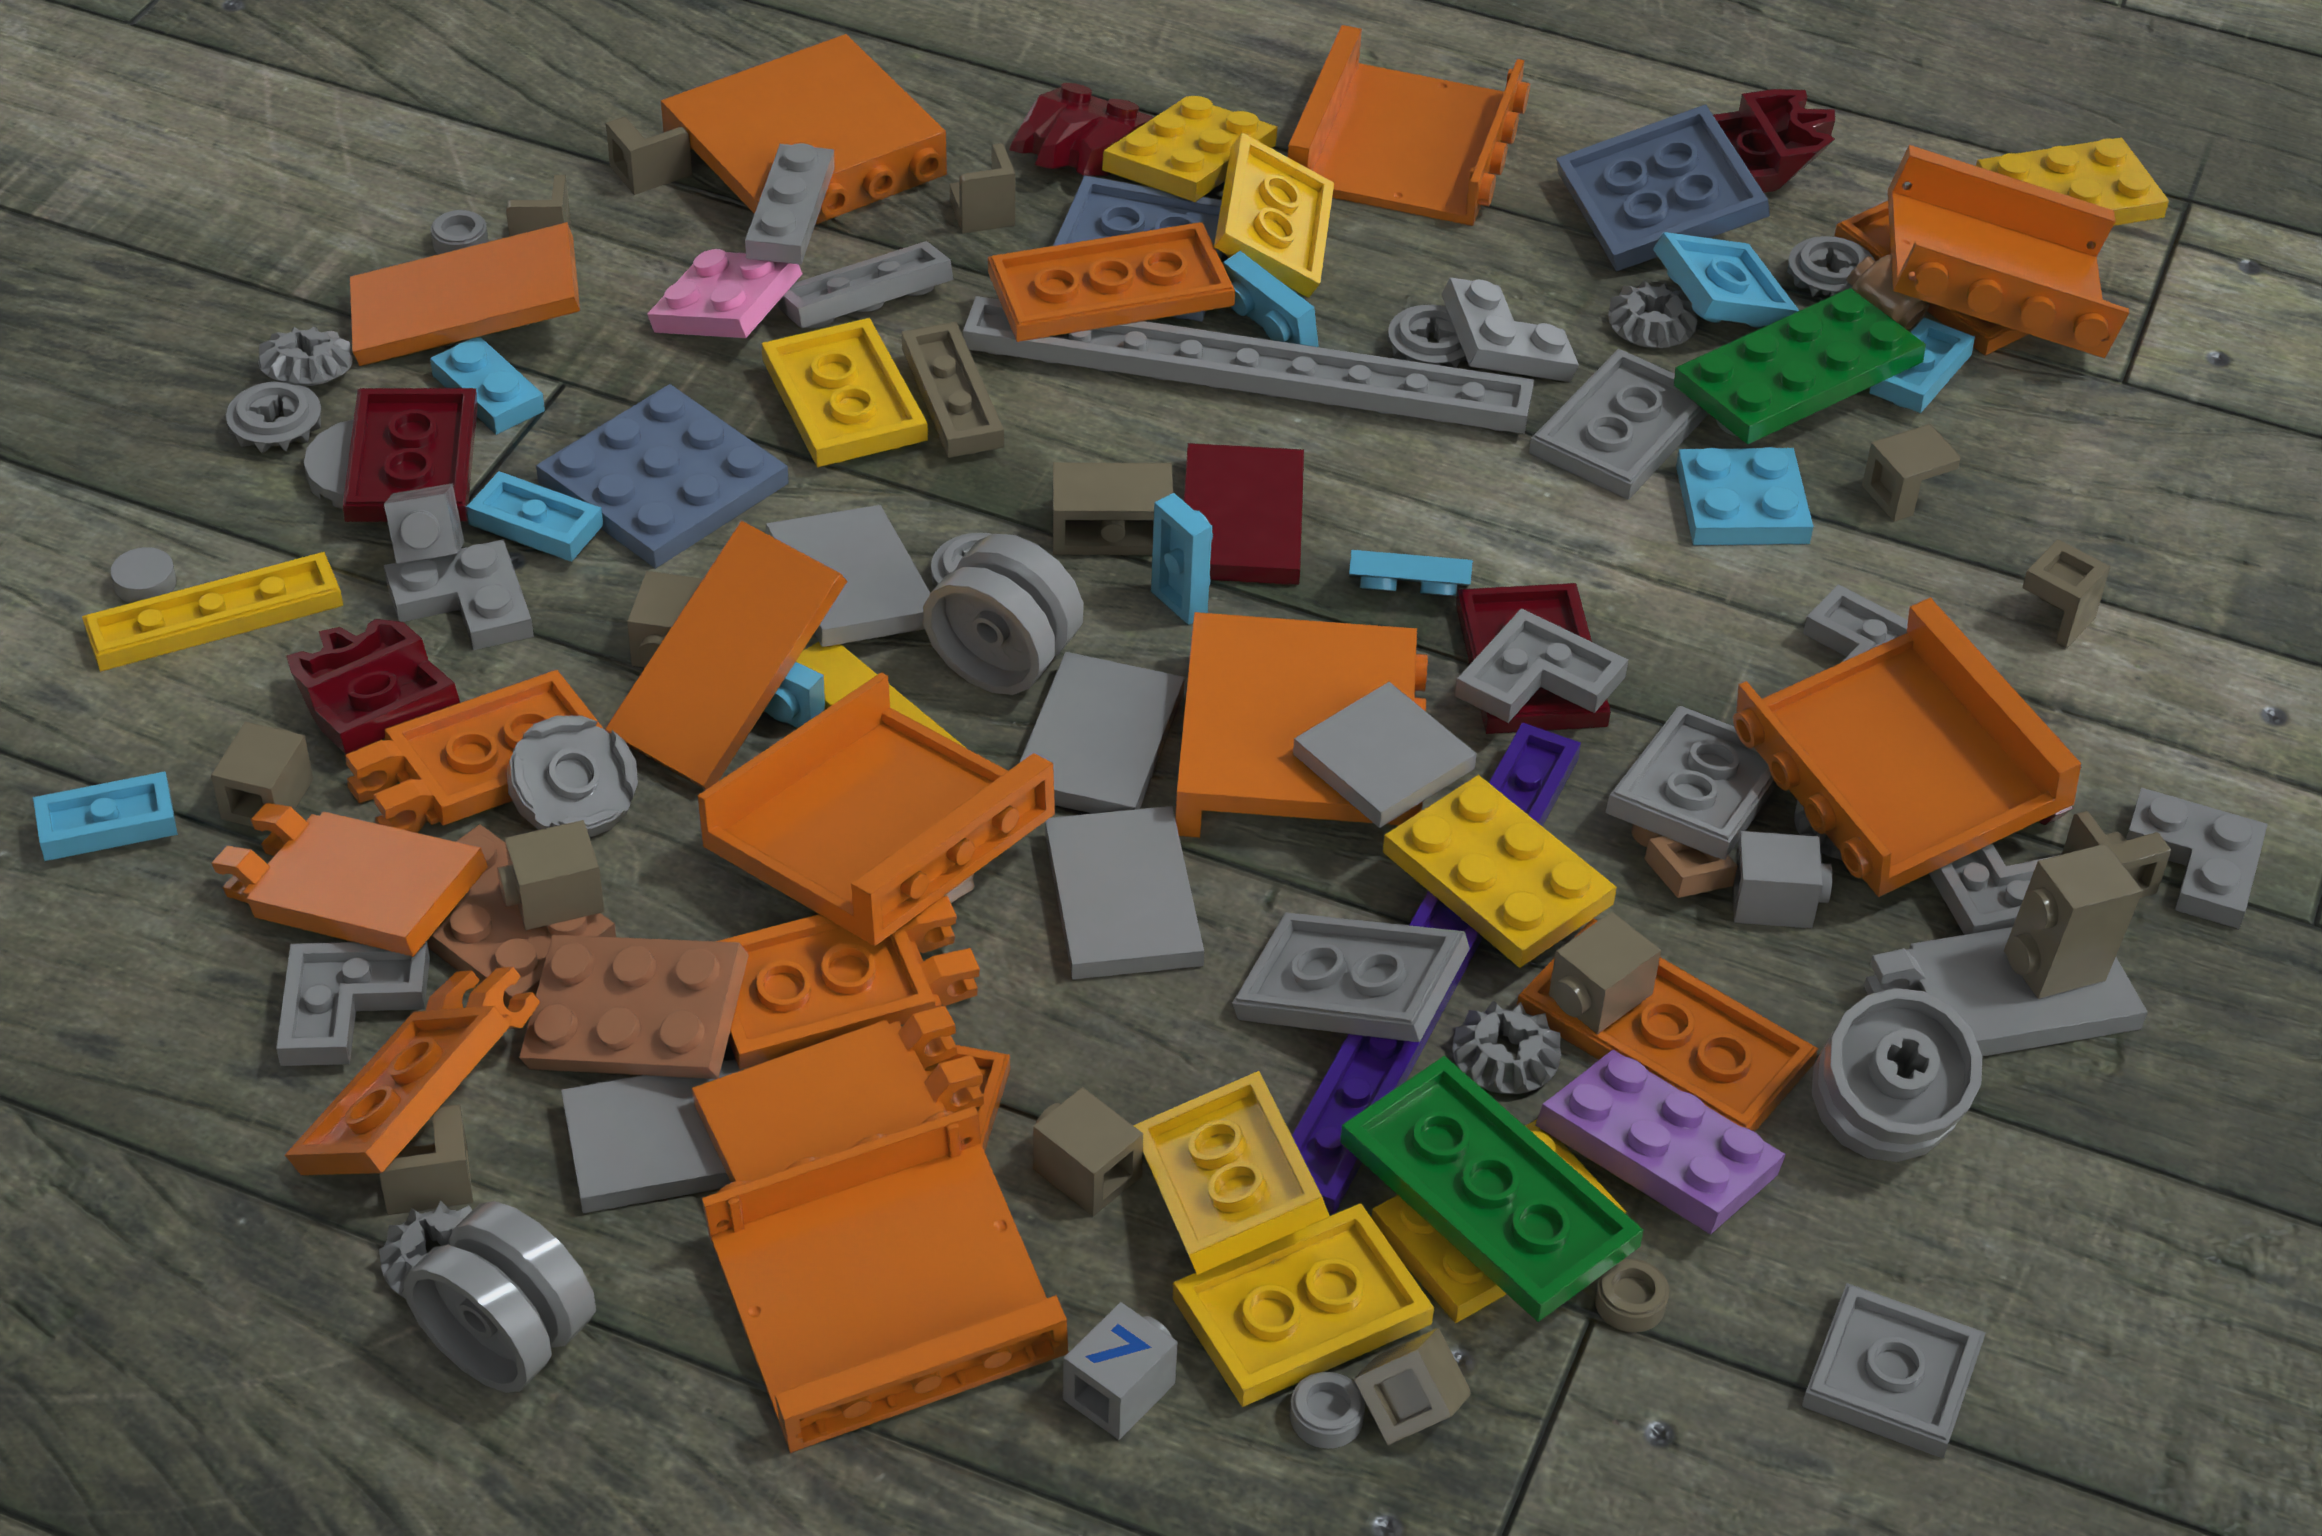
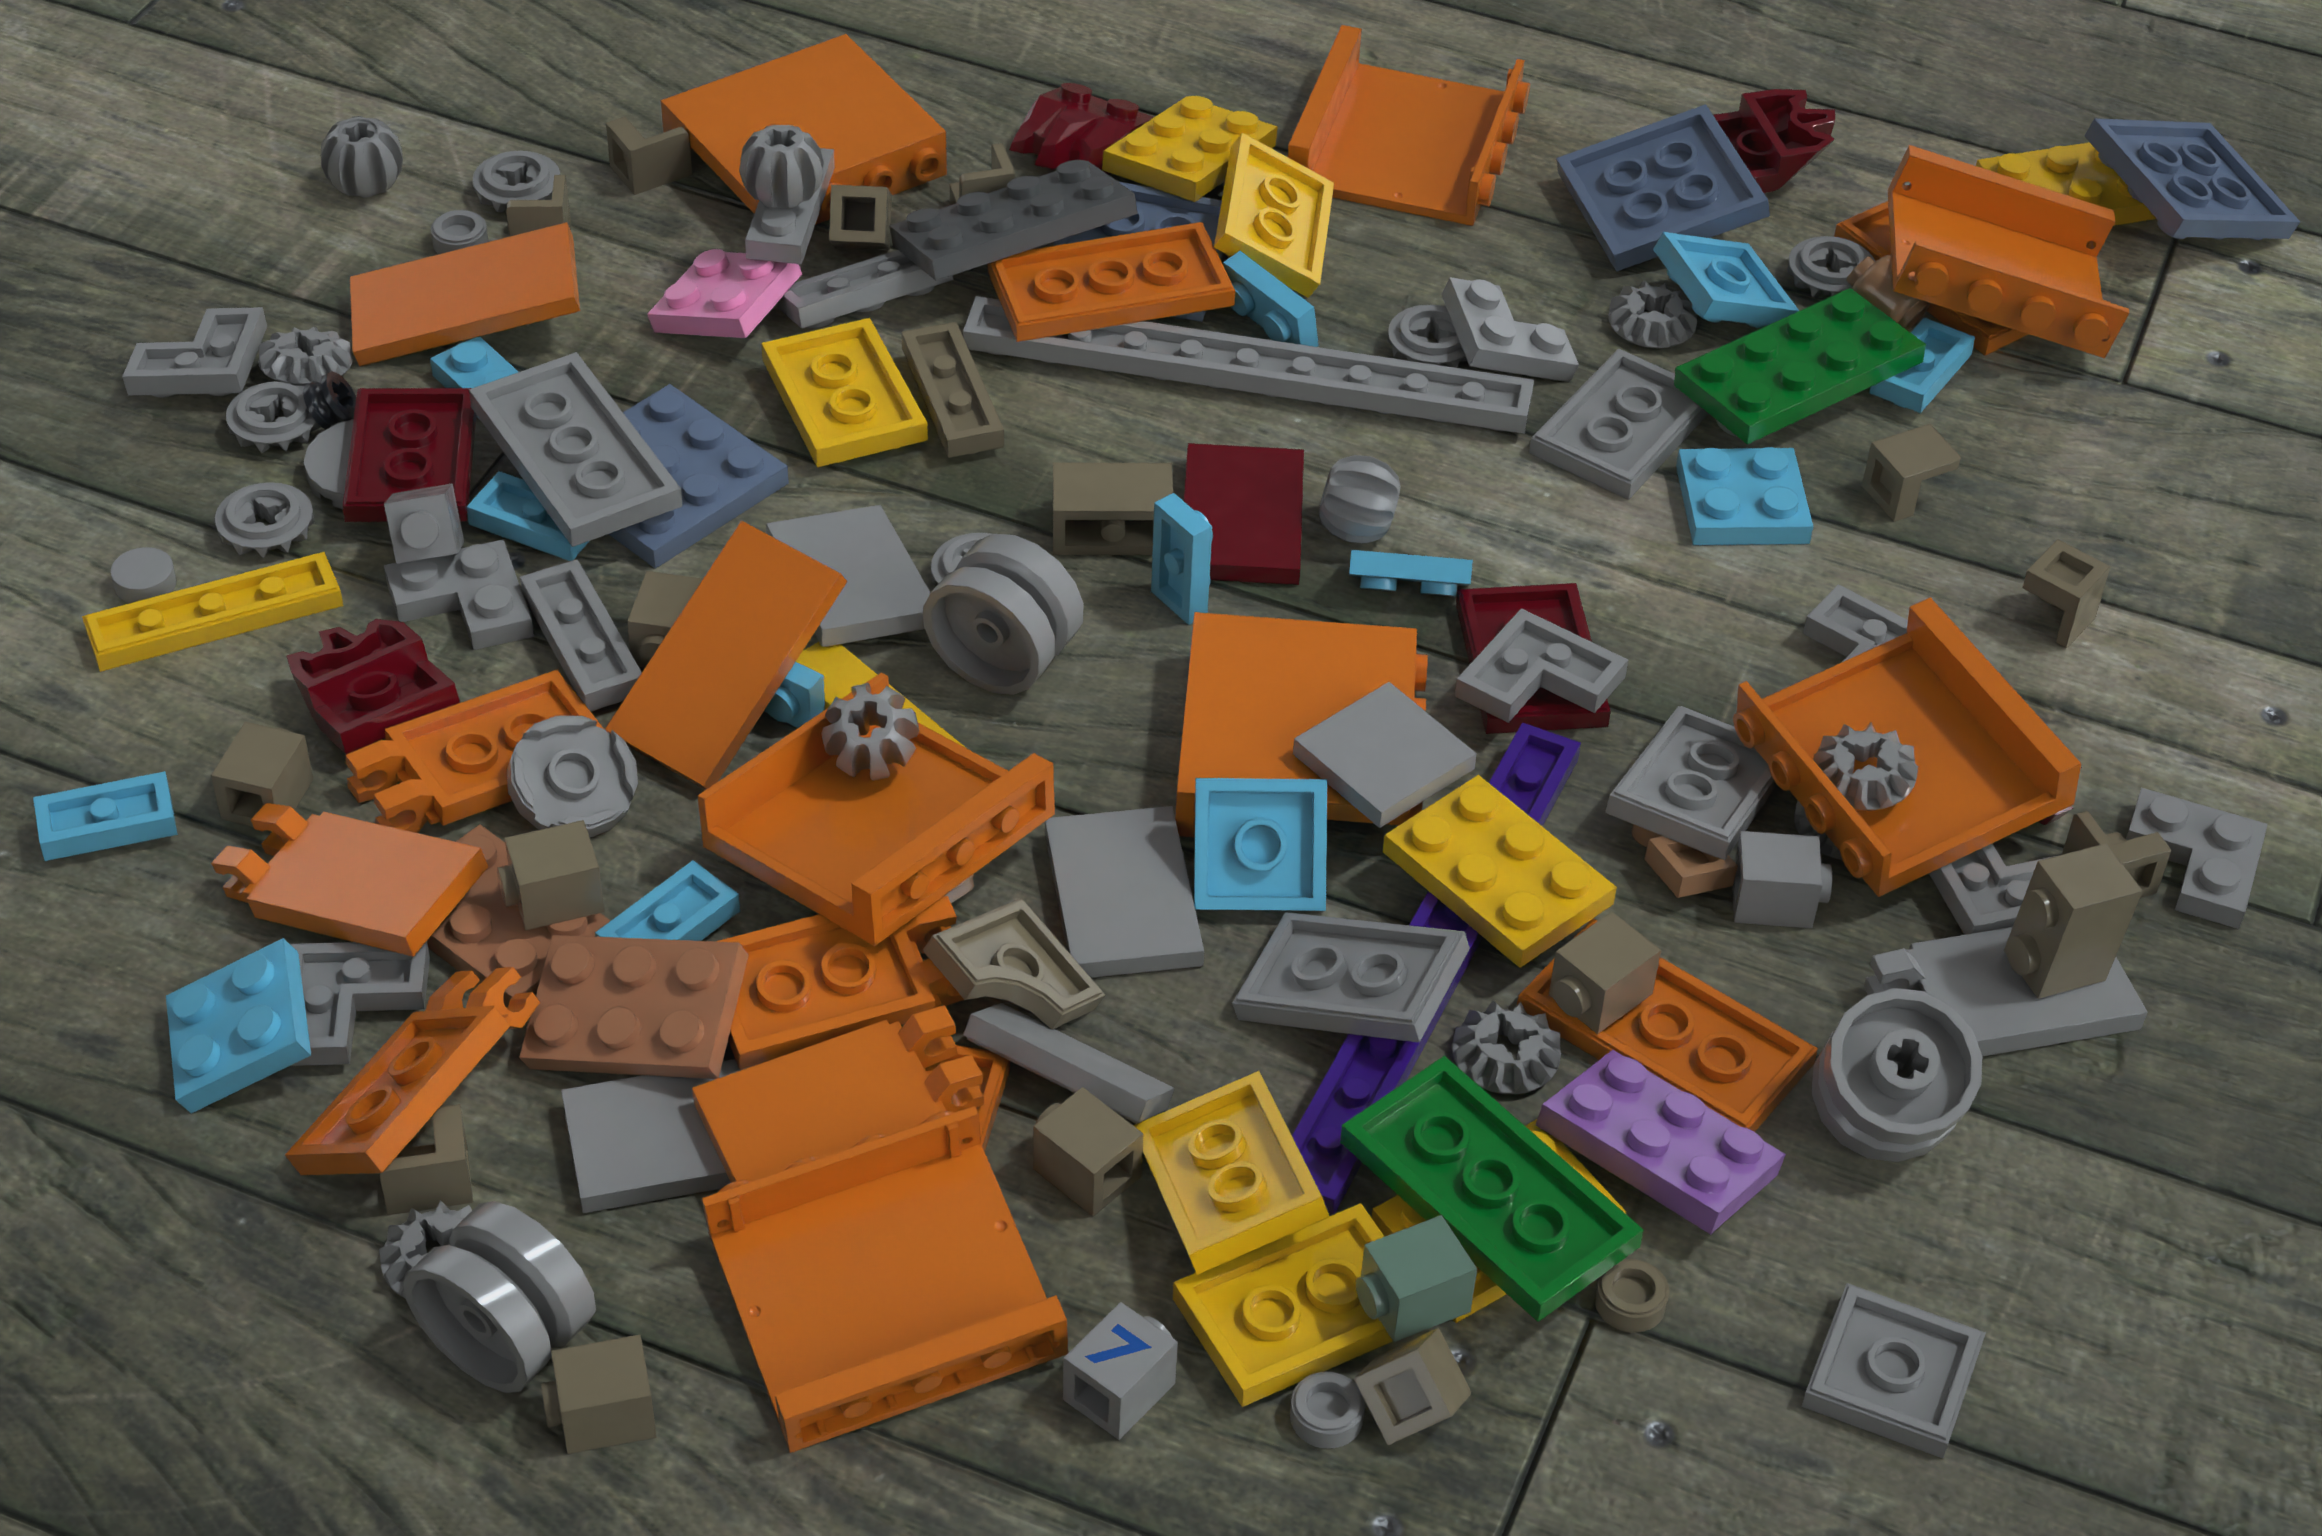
(211, 364): none -> light grey plate
(237, 1026): none -> medium azure plate
(274, 502): none -> light grey gear
(330, 400): none -> black bush
(361, 156): none -> light grey piece
(504, 174): none -> light grey gear
(575, 449): none -> light grey plate
(581, 634): none -> light grey plate
(600, 1394): none -> dark tan brick
(680, 908): none -> medium azure plate
(781, 166): none -> light grey piece
(860, 217): none -> dark tan brick
(887, 743): none -> light grey piece
(1012, 219): none -> dark grey plate
(1017, 960): none -> dark tan tile
(1068, 1062): none -> light grey tile
(1104, 731): light grey tile -> none
(1260, 844): none -> medium azure plate
(1359, 499): none -> light grey piece
(1416, 1278): none -> sand green brick
(1872, 786): none -> light grey gear
(2191, 179): none -> sand blue plate

